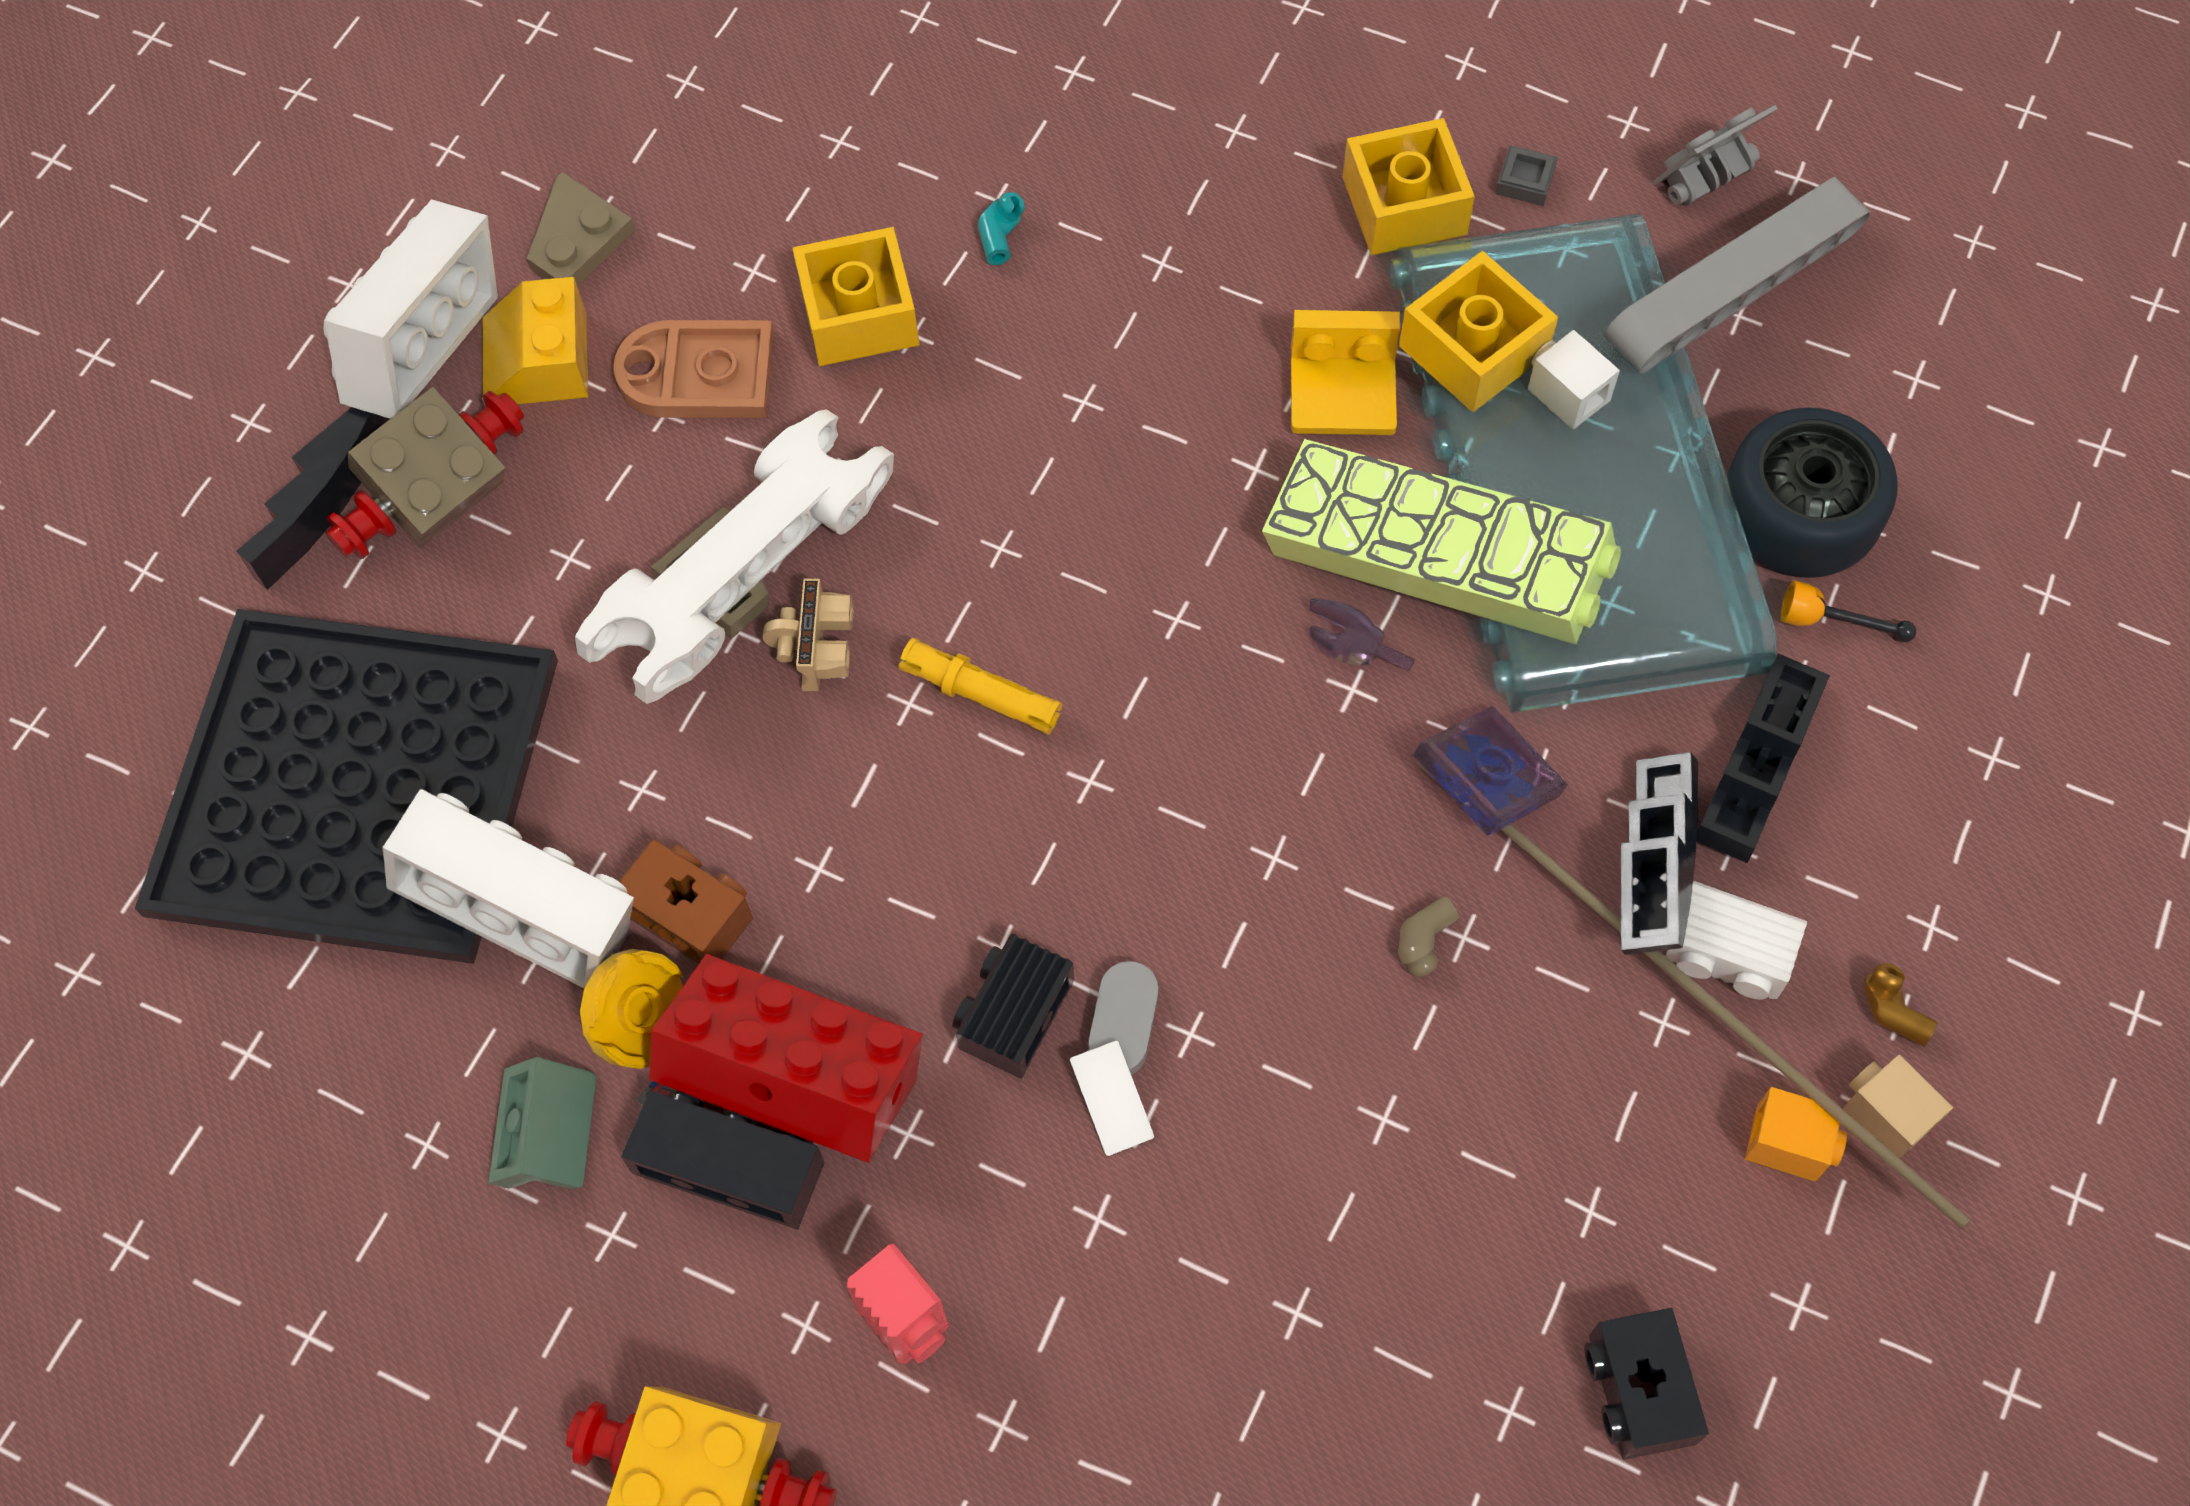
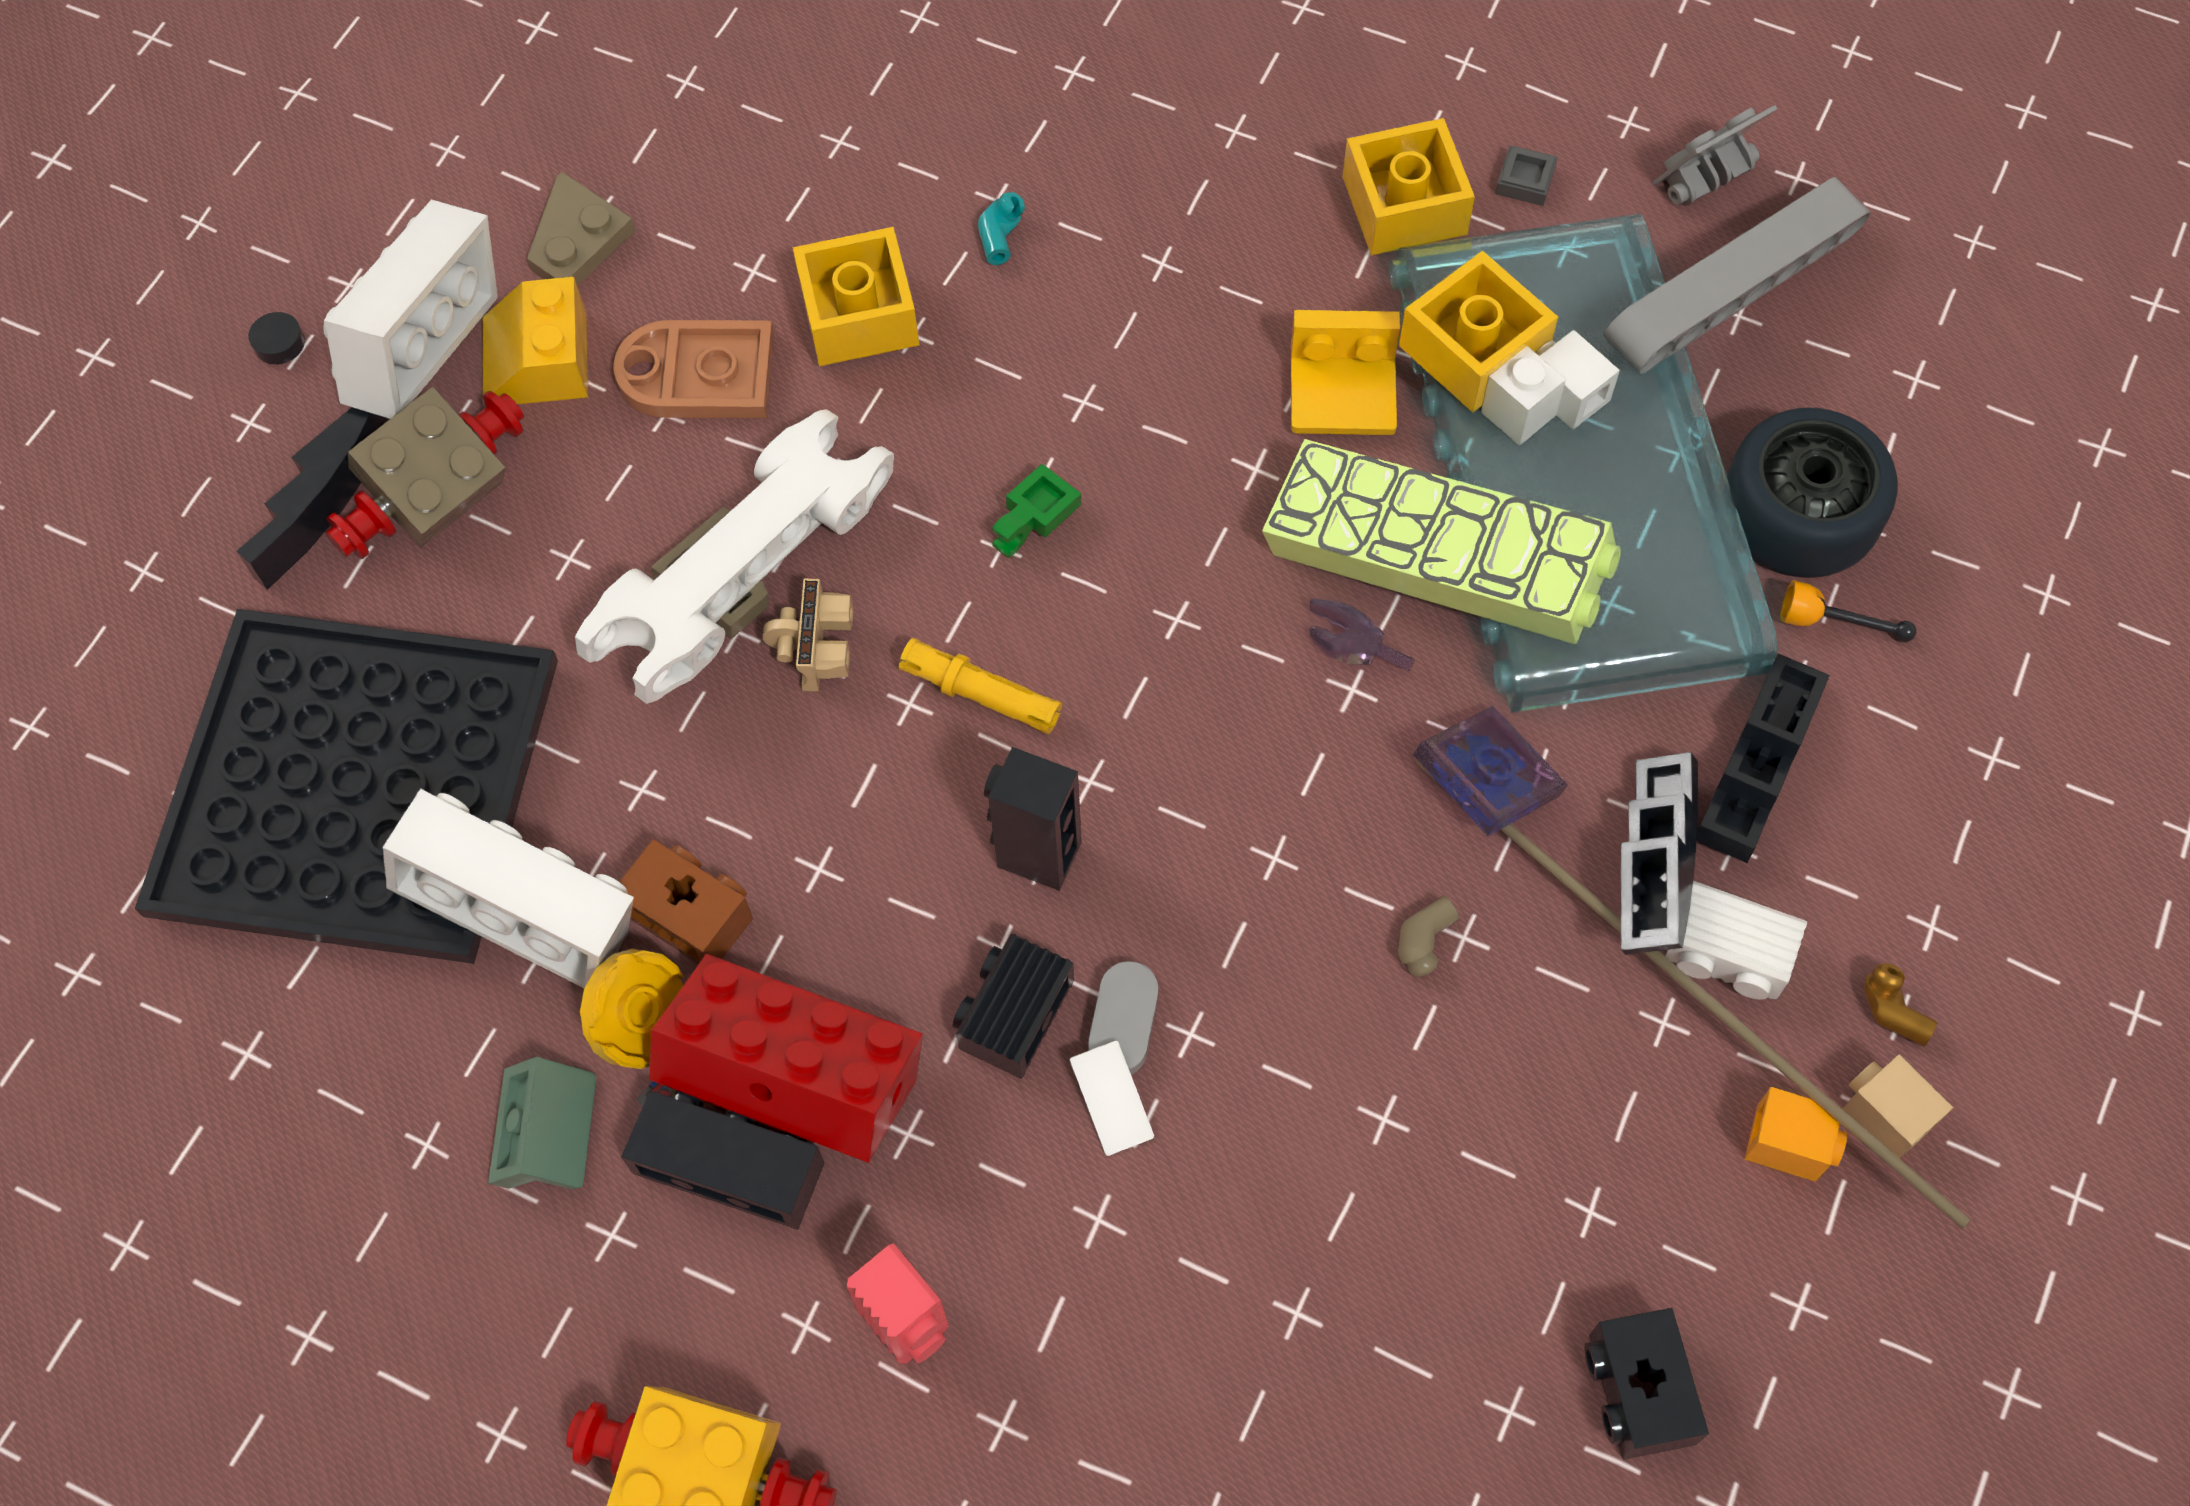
(276, 338): none -> black tile
(1034, 817): none -> black brick
(1038, 504): none -> green plate
(1523, 395): none -> white brick

